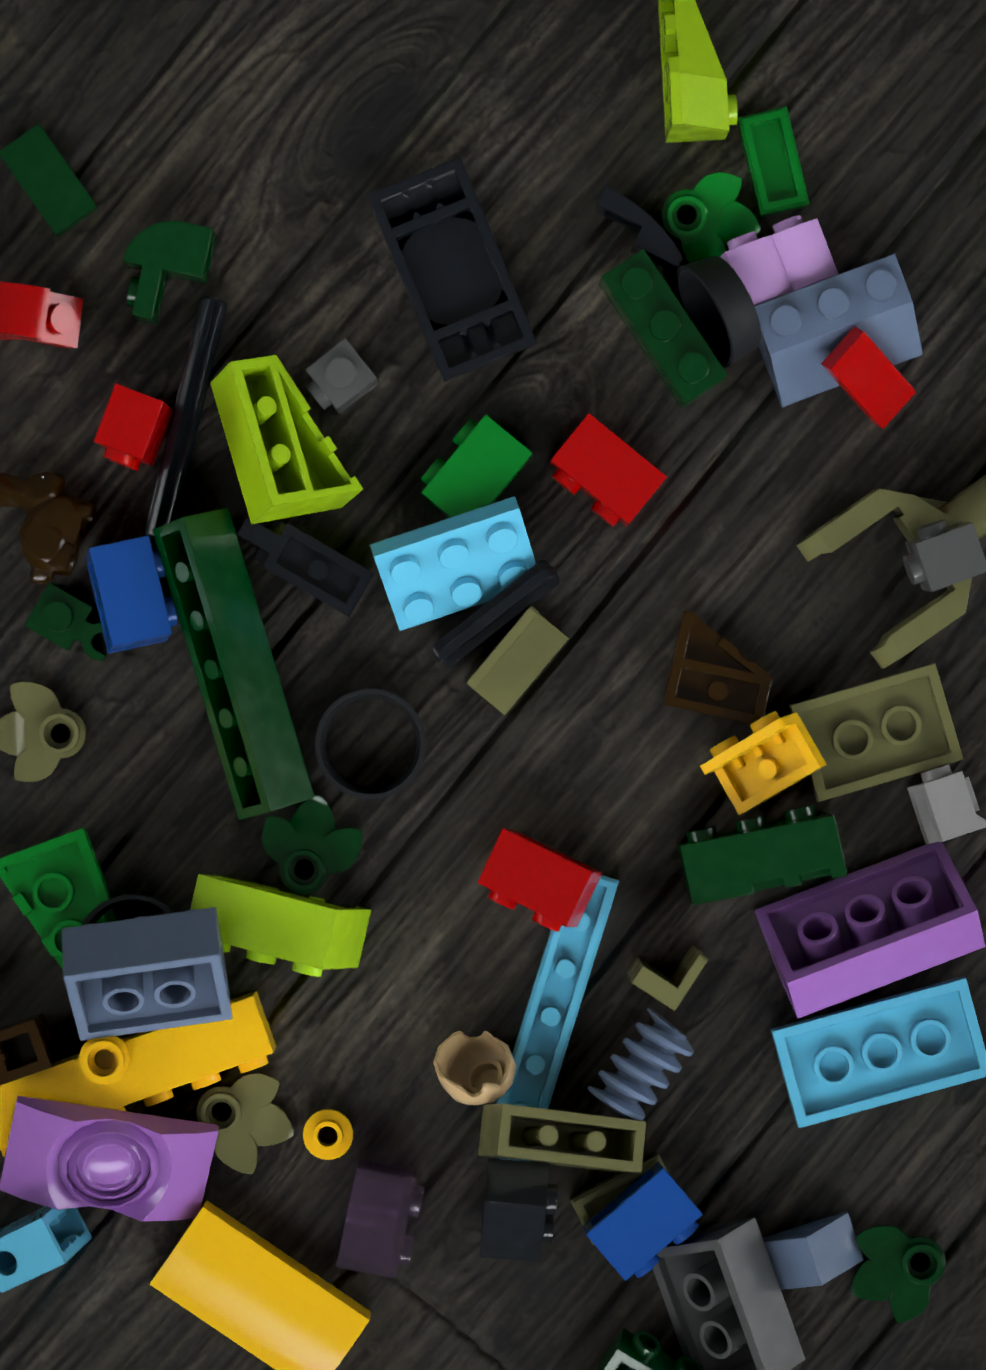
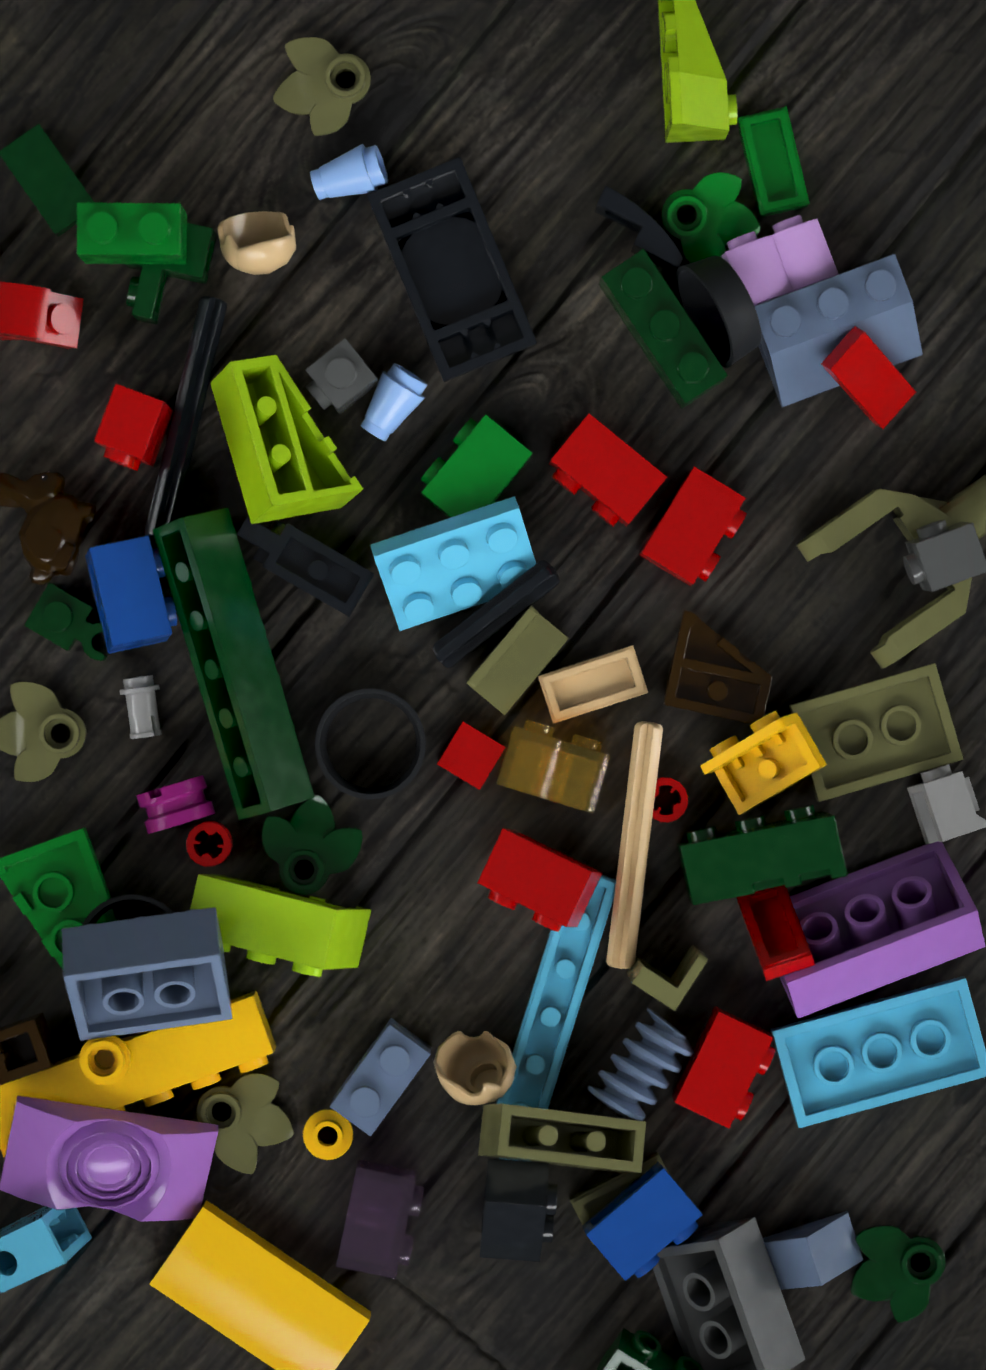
(132, 233): none -> green brick
(141, 706): none -> light grey pin
(175, 804): none -> magenta wheel
(208, 858): none -> red bush
(257, 241): none -> tan hair
(315, 87): none -> olive plate
(350, 174): none -> light blue cone
(380, 1077): none -> sand blue brick
(393, 401): none -> light blue cone
(471, 755): none -> red tile
(553, 767): none -> clear yellow brick
(592, 684): none -> tan tile
(634, 844): none -> tan axle
(677, 808): none -> red bush
(693, 528): none -> red brick
(723, 1068): none -> red brick
(775, 932): none -> red tile

